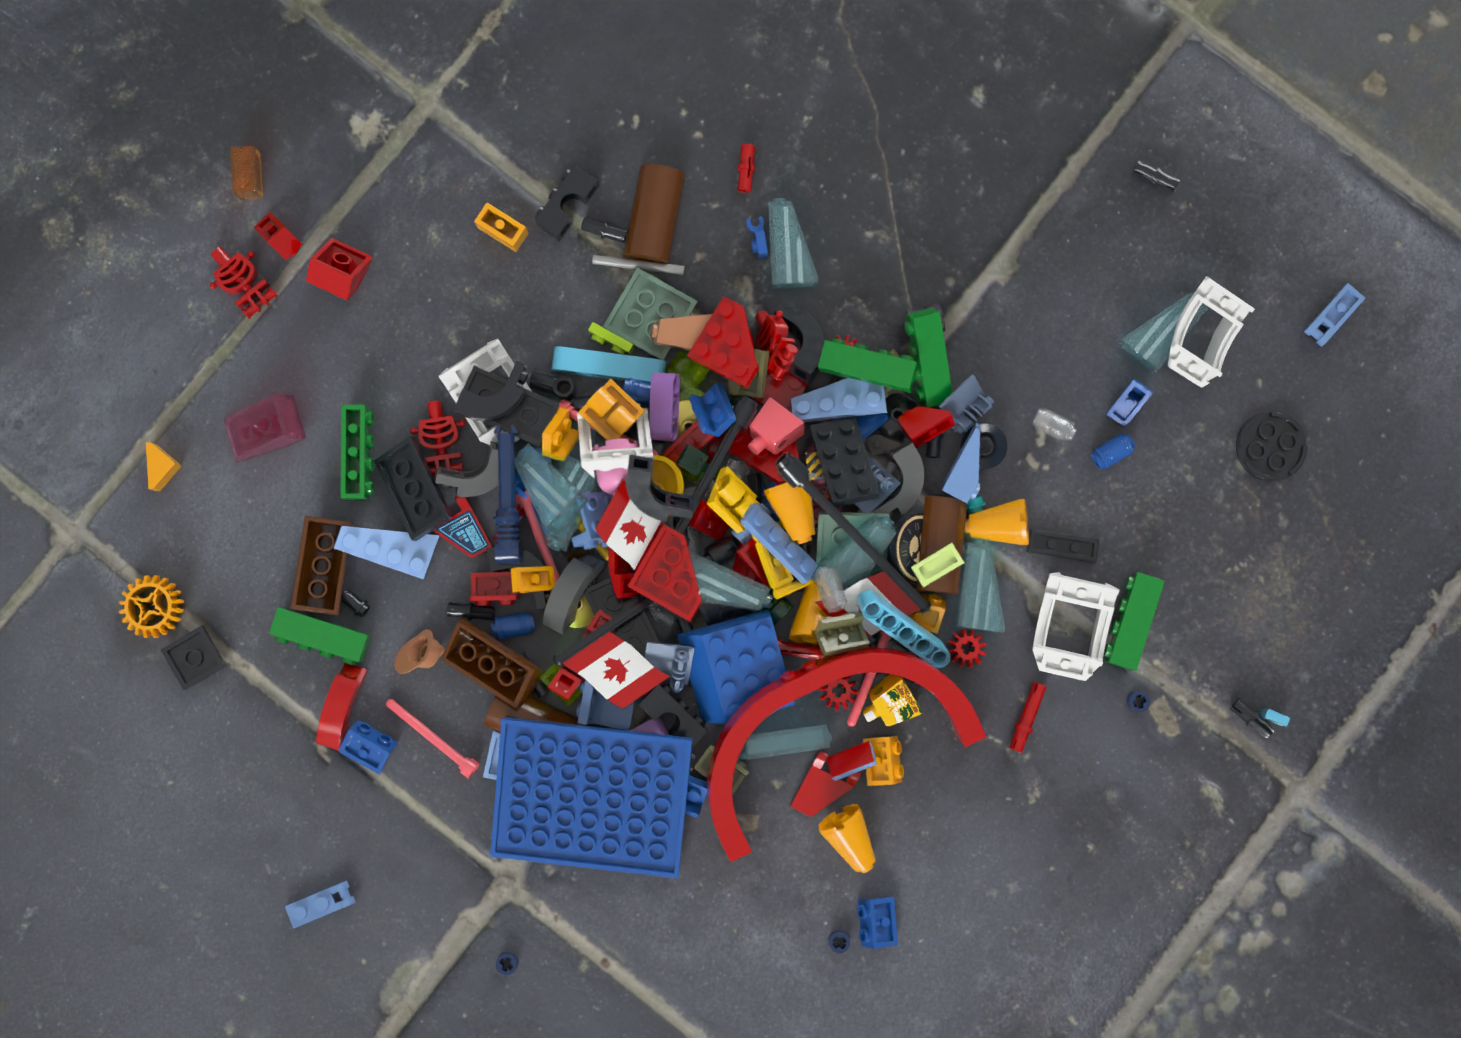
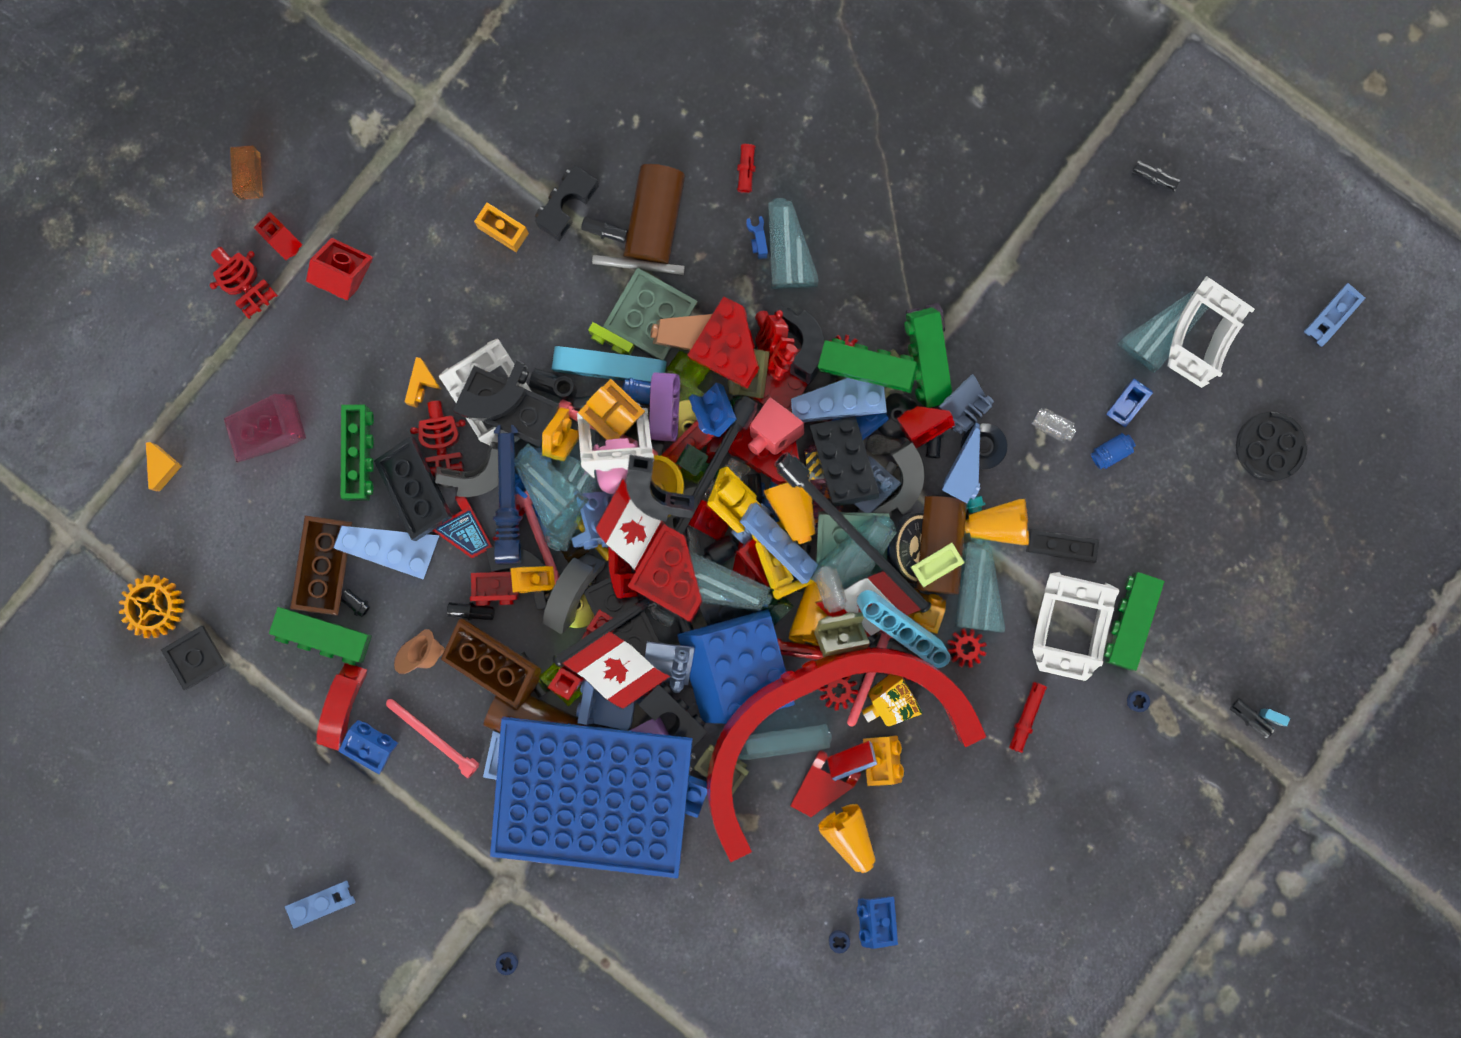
(420, 377): none -> light orange slope
(513, 625): blue head -> none

